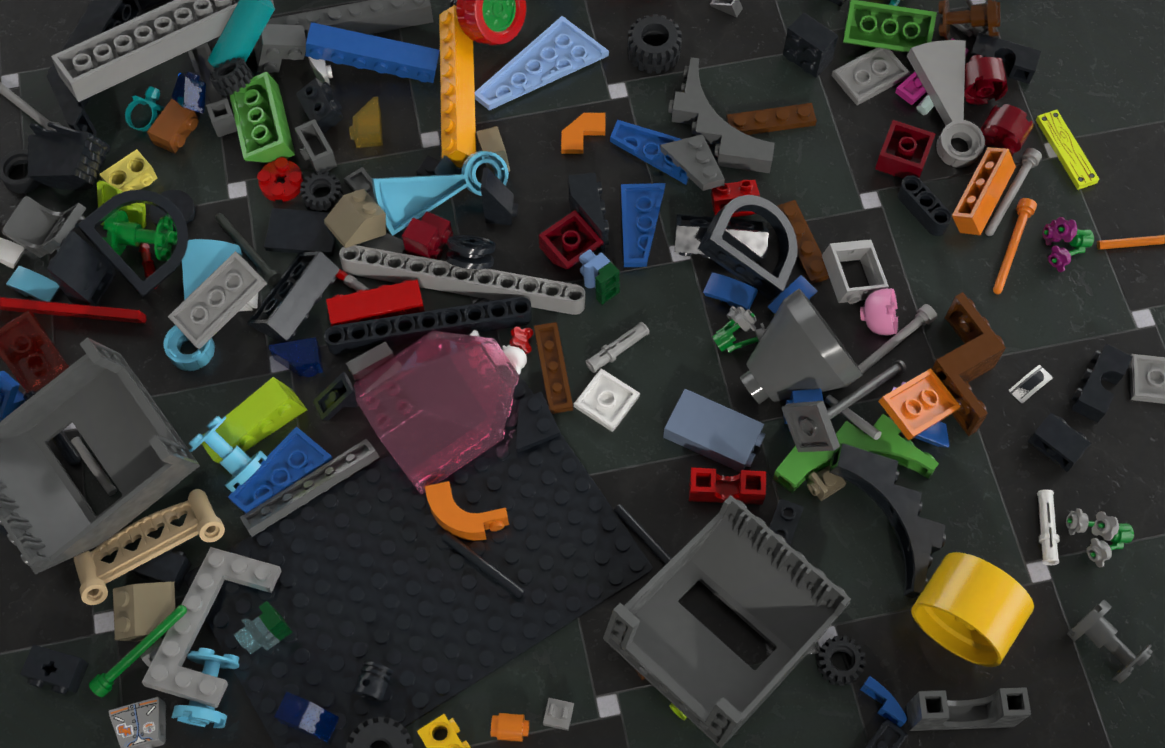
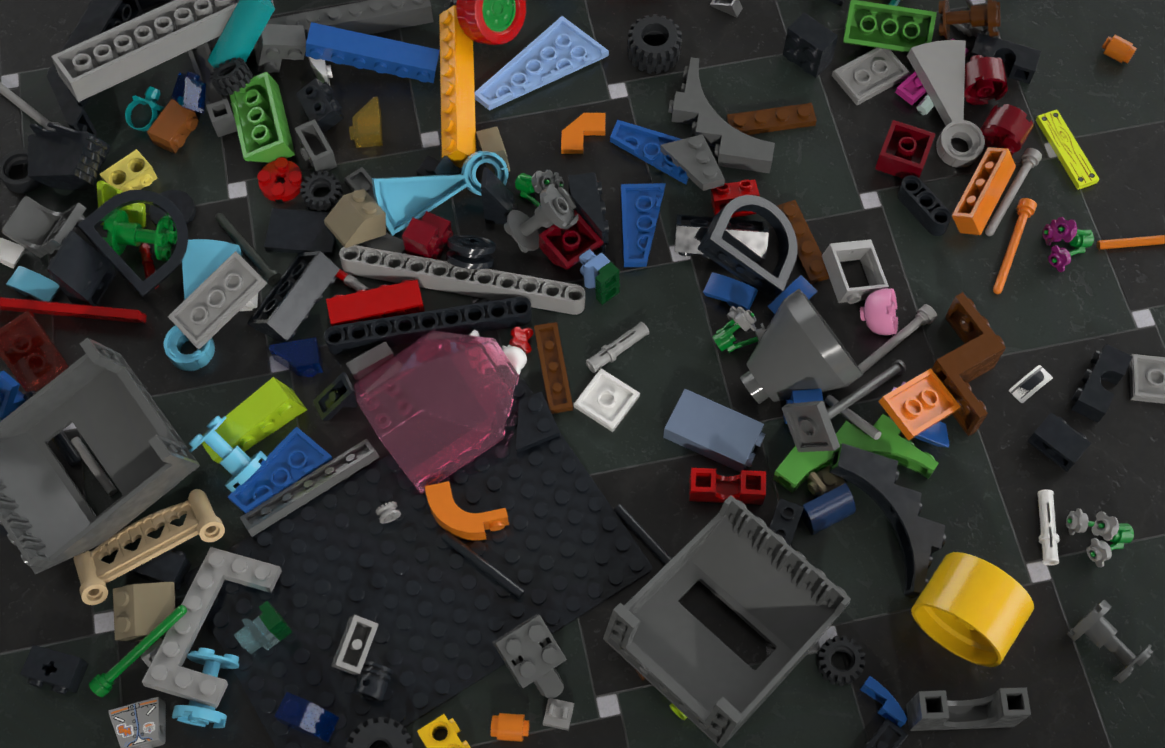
(354, 645): none -> light grey brick
(388, 512): none -> light grey bush
(535, 656): none -> dark grey brick
(536, 183): none -> plant
(554, 209): none -> dark grey piece
(828, 509): none -> dark blue brick
(1119, 49): none -> orange brick

